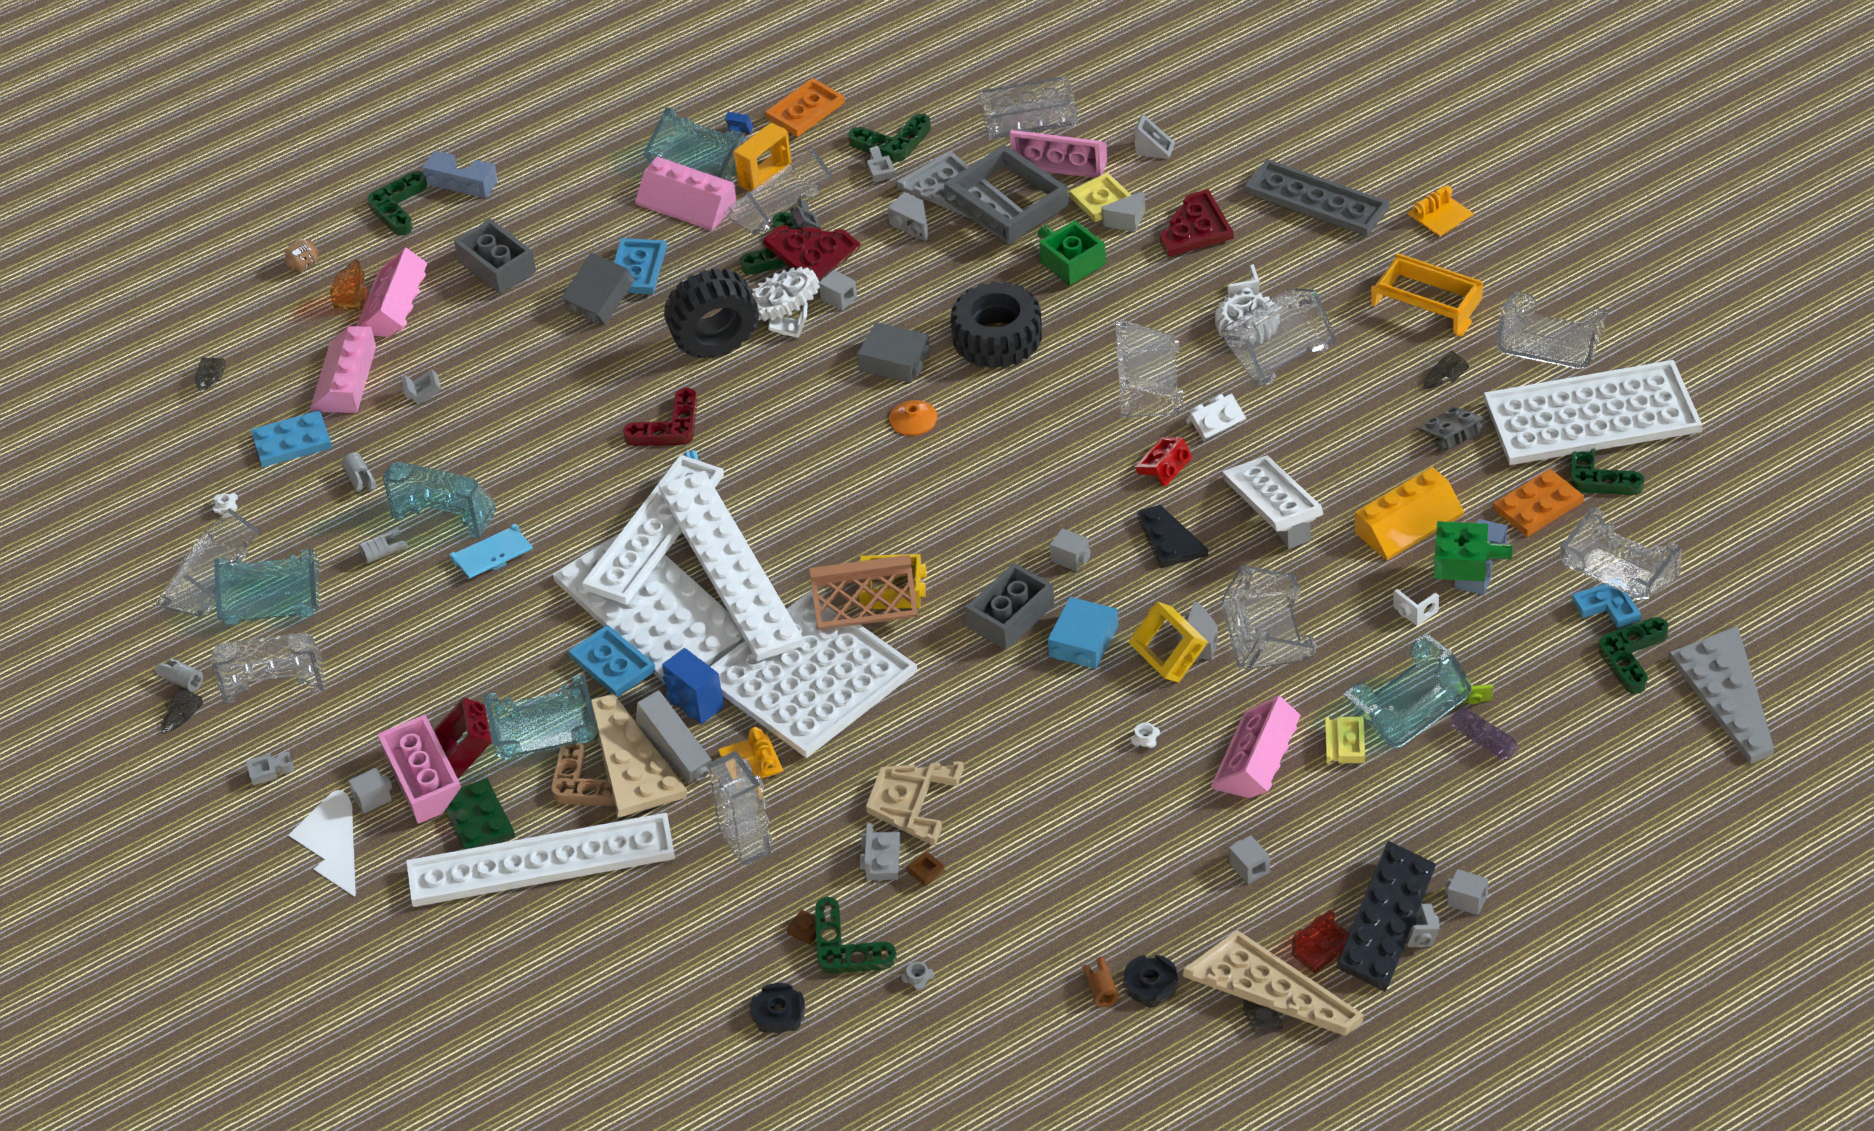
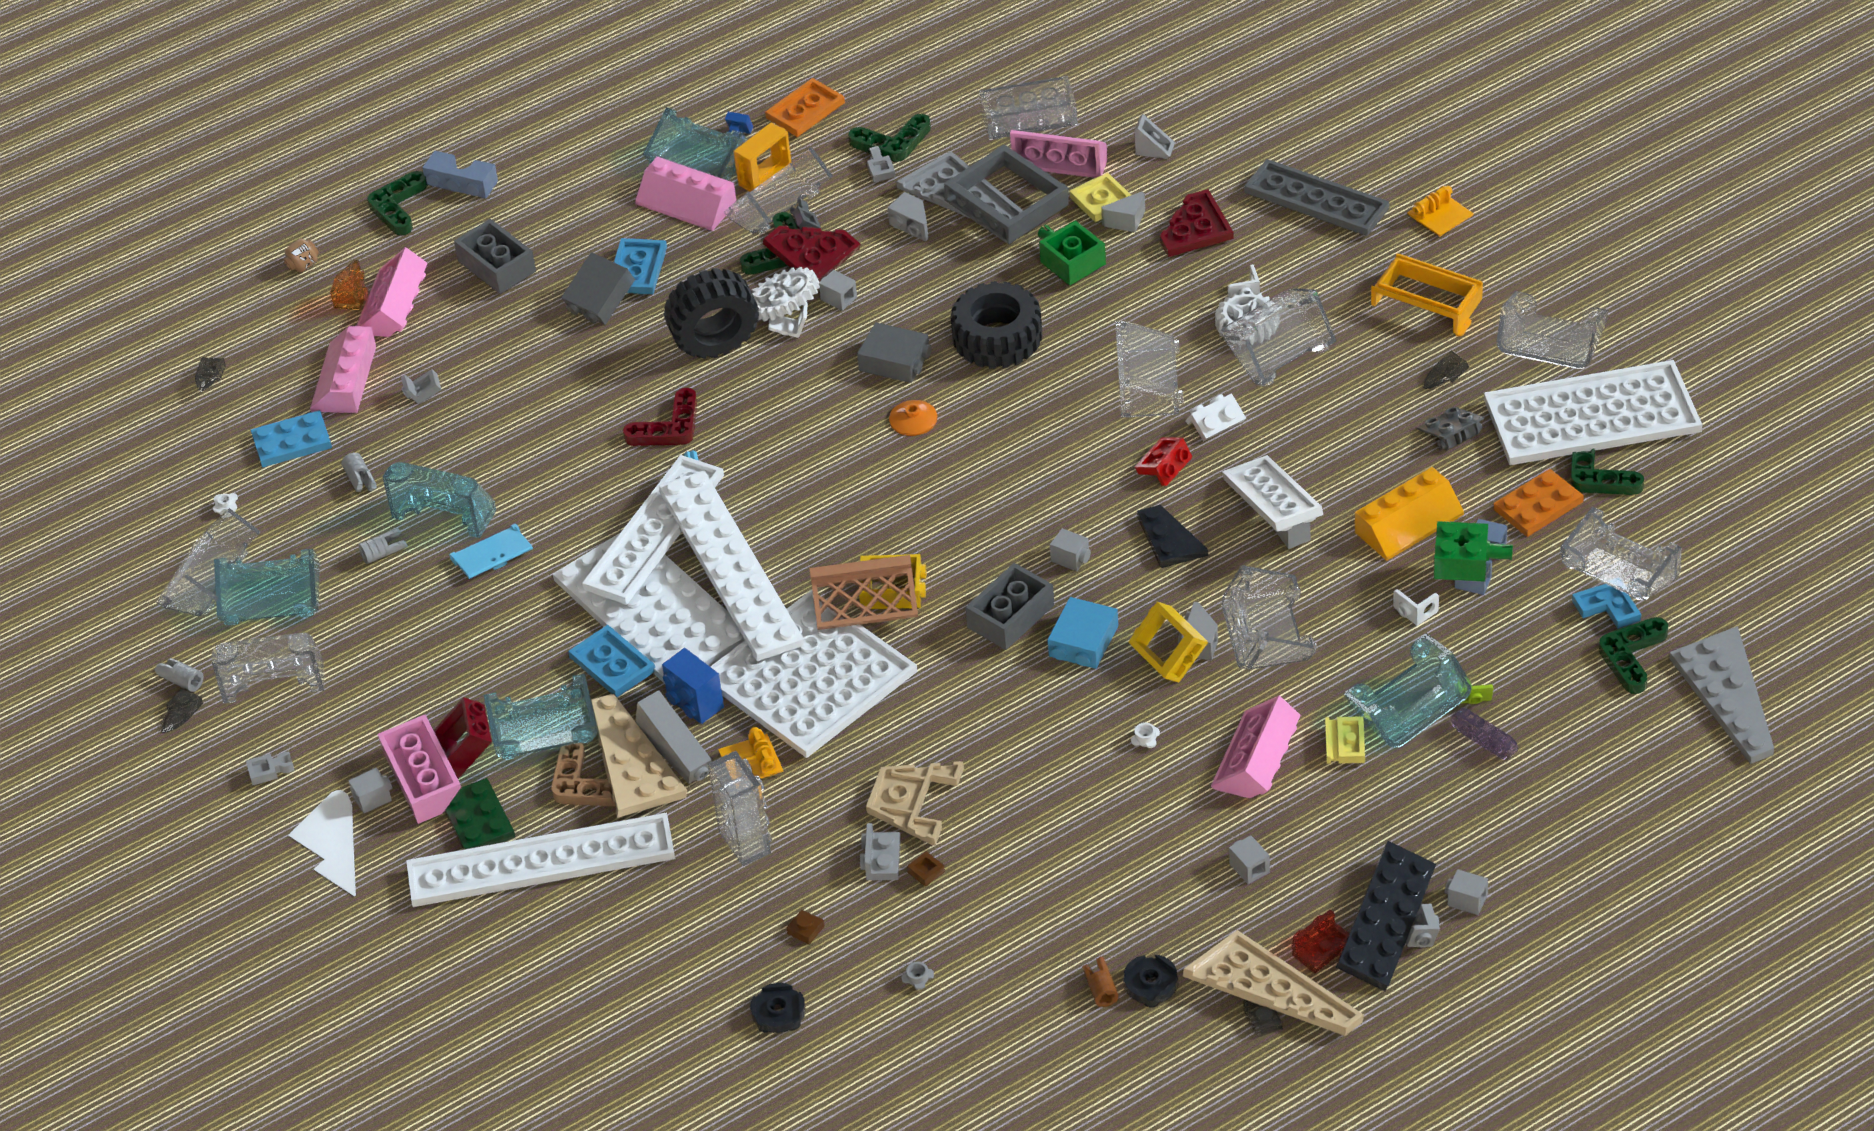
(835, 947): dark green beam -> none

